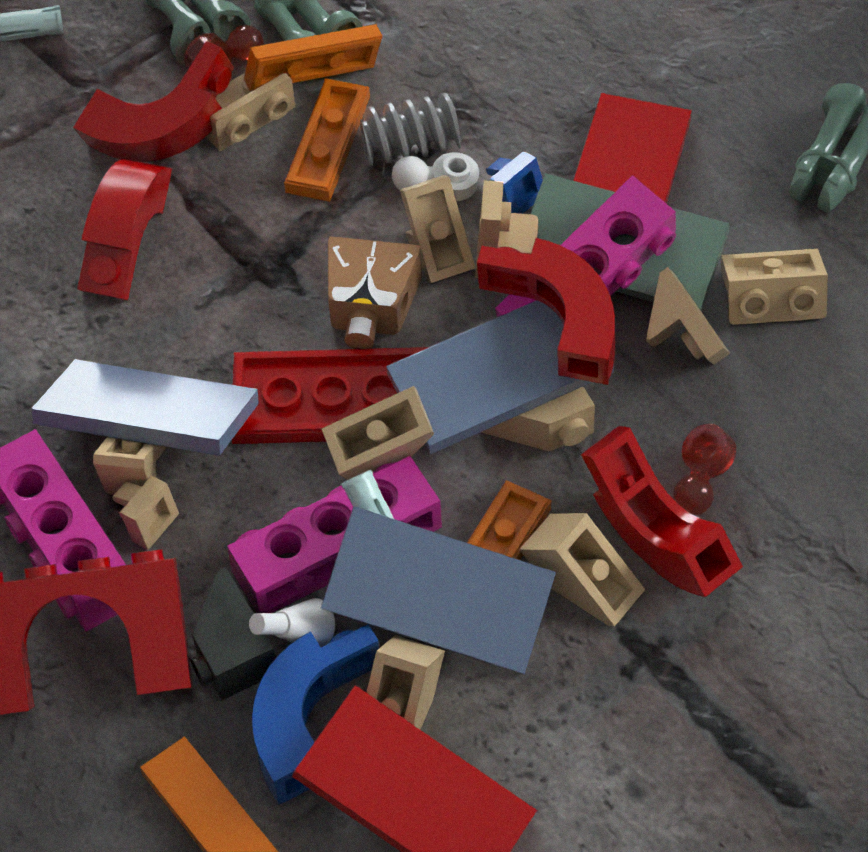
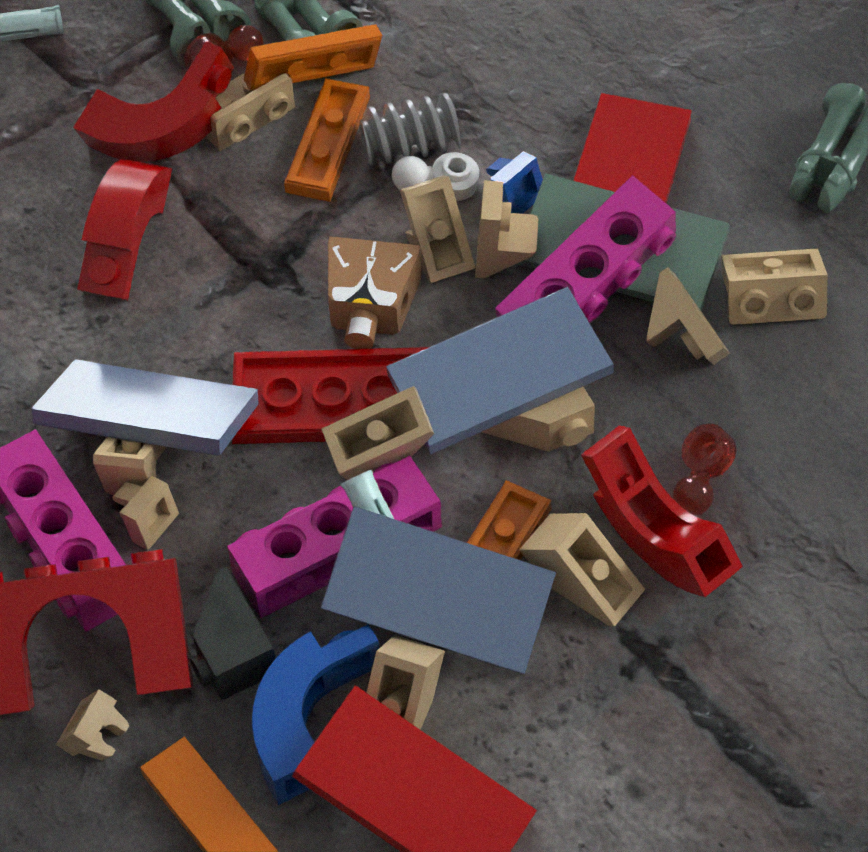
(89, 718): none -> tan tile
(295, 622): white cone -> none
(571, 290): red arch -> none

